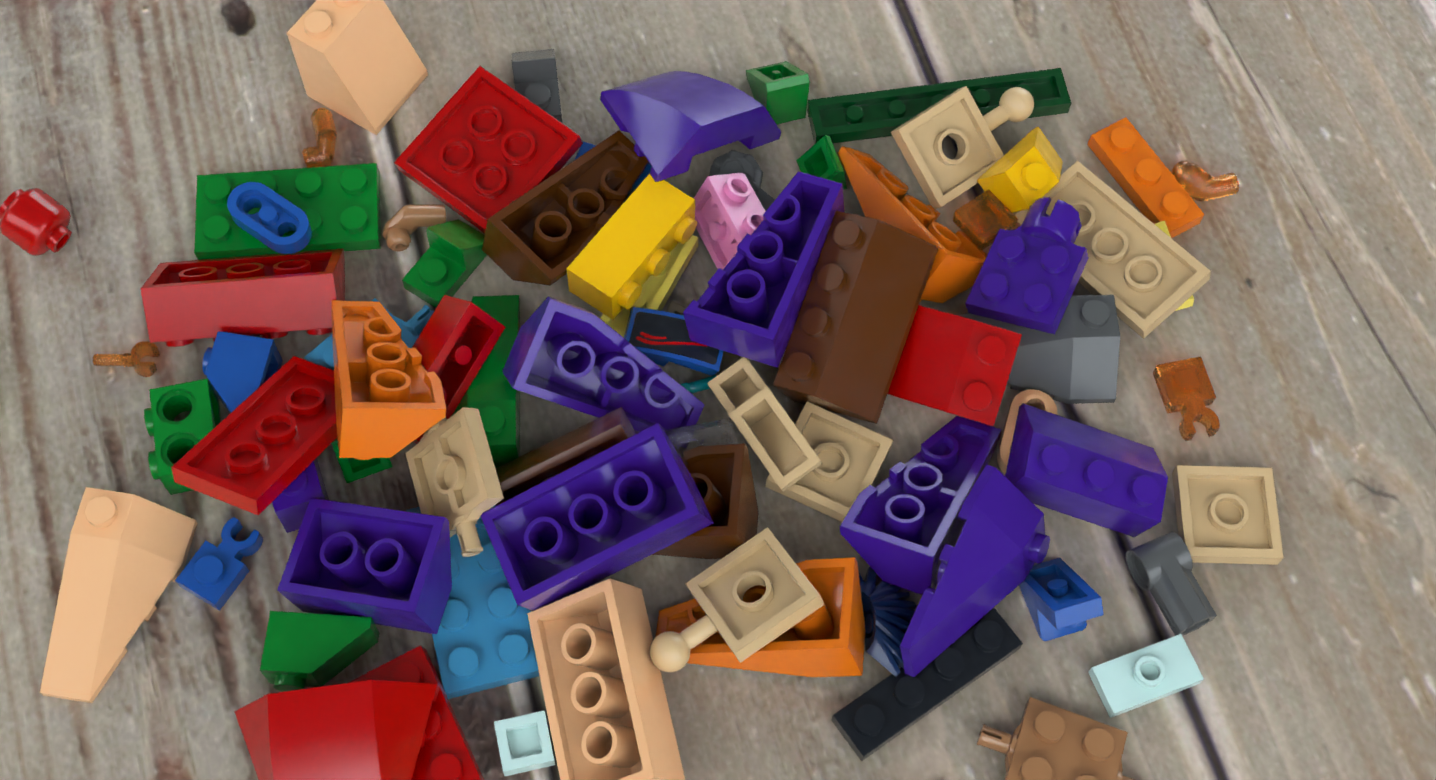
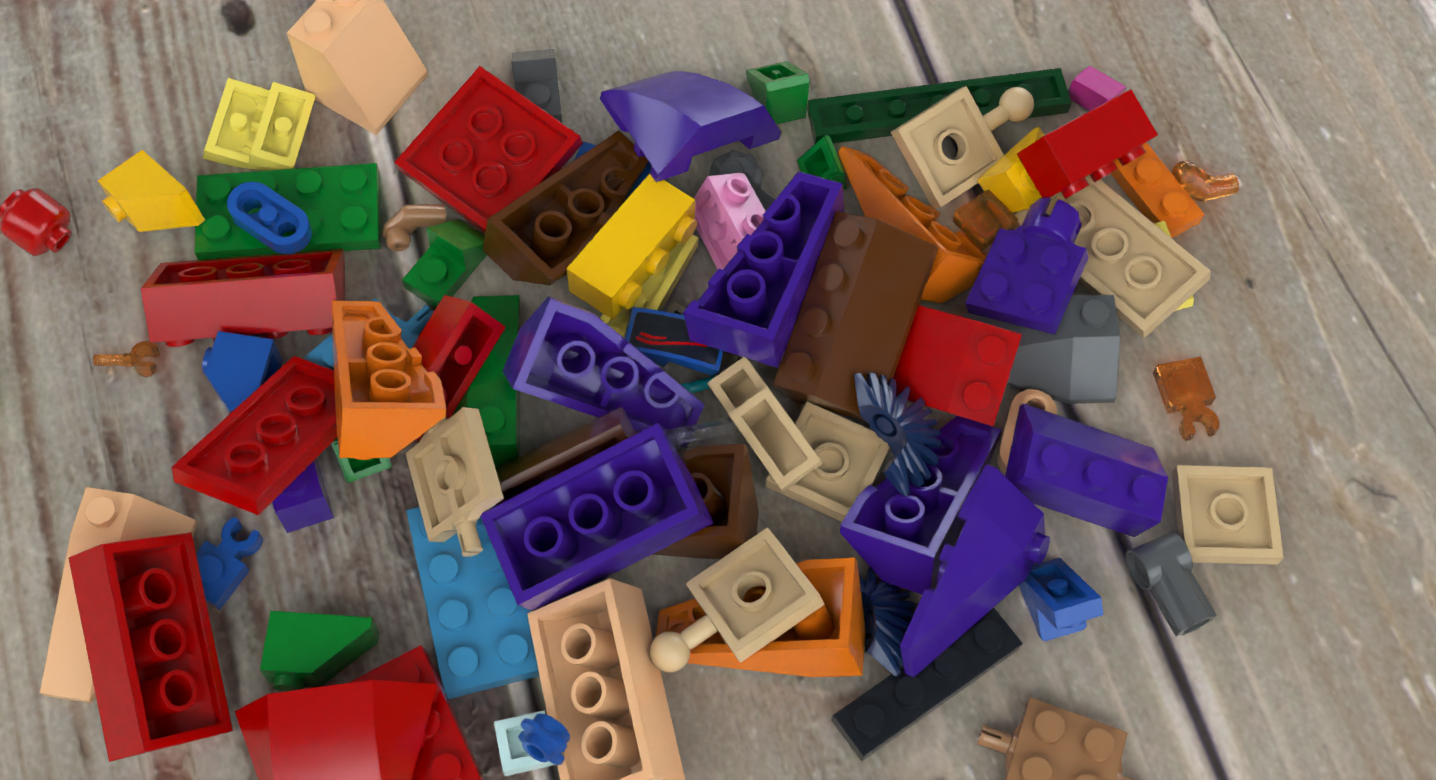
(148, 196): none -> yellow slope
(149, 644): none -> red slope
(173, 437): green brick -> none
(259, 126): none -> light yellow slope
(325, 137): clear orange arm -> none
(370, 565): dark purple slope -> none
(544, 738): none -> blue plate
(900, 428): none -> dark blue hair
(1088, 147): none -> red brick
(1094, 88): none -> dark pink slope
(1145, 675): light aqua plate -> none

